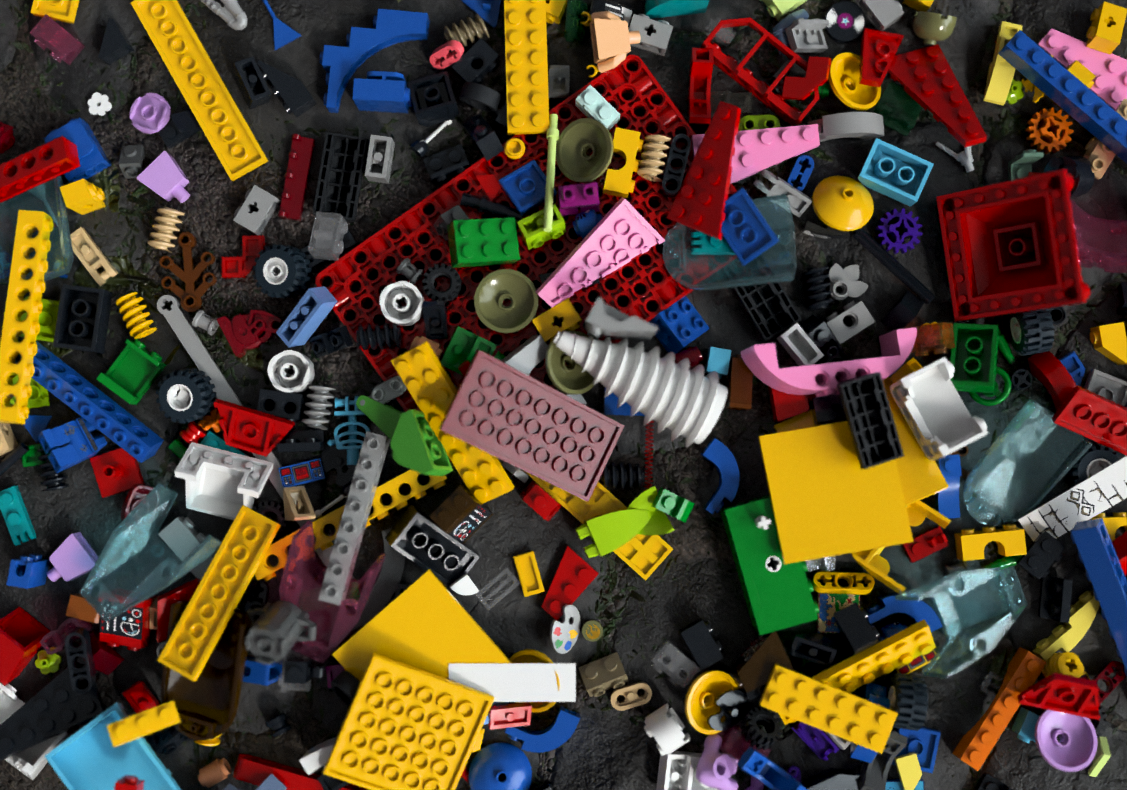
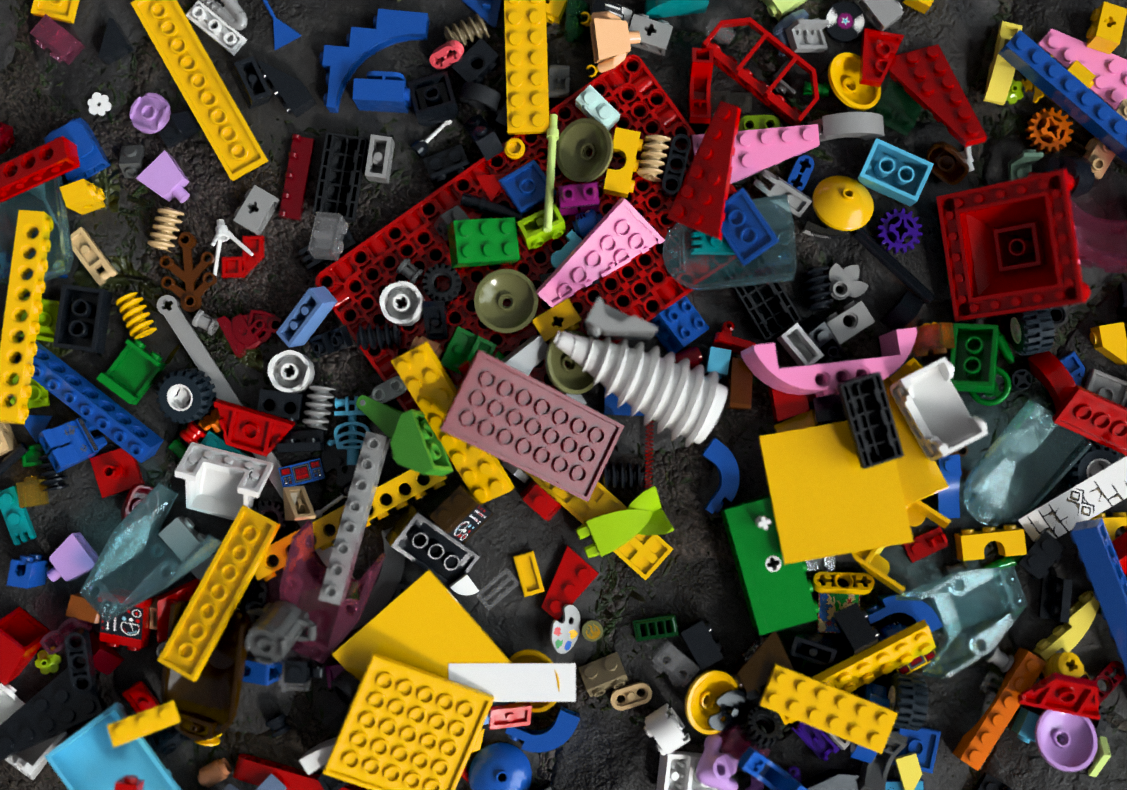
(30, 492): none -> clear yellow brick
(222, 235): none -> white plant
(223, 34): none -> white tile
(281, 271): black wheel -> none
(559, 256): none -> medium azure leg
(673, 505): green brick -> none
(673, 625): none -> dark green slope
(726, 341): none -> red piece
(816, 75): red tile -> none
(933, 26): olive cylinder -> none
(947, 162): none -> reddish brown piece
(1000, 659): none -> light grey bush

